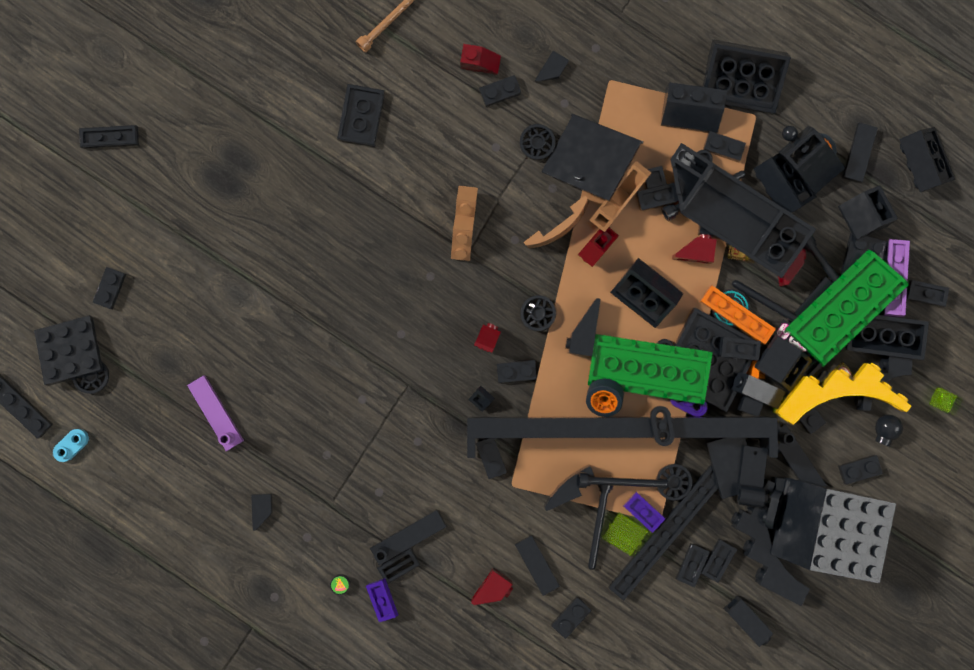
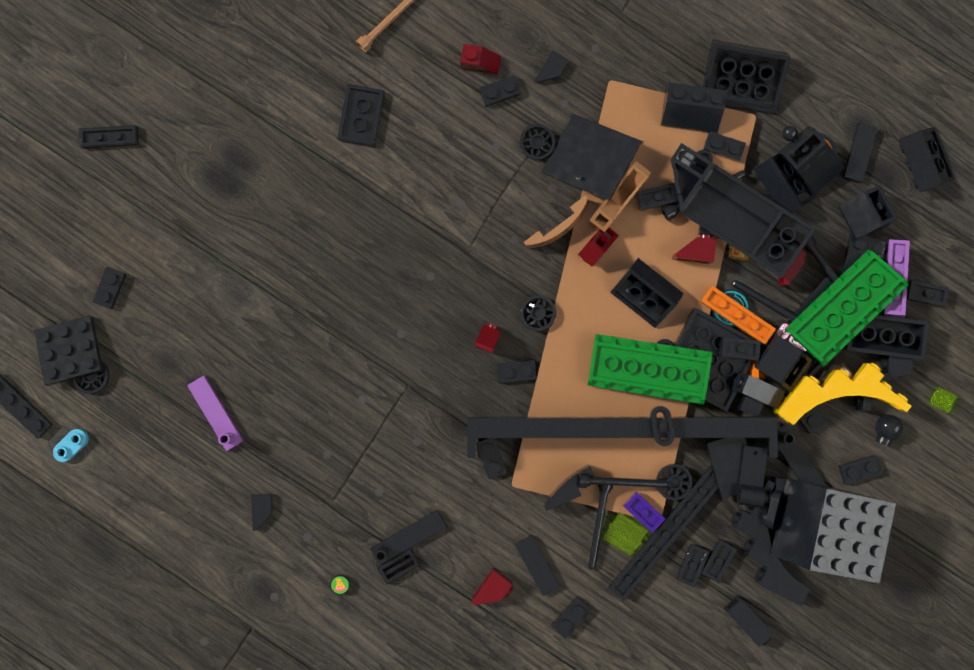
(382, 600): dark purple plate -> none
(464, 223): medium nougat arch -> none
(481, 398): black plate -> none
(583, 336): black slope -> none
(598, 403): wheel -> none
(656, 177): black plate -> none
(688, 407): dark purple plate -> none

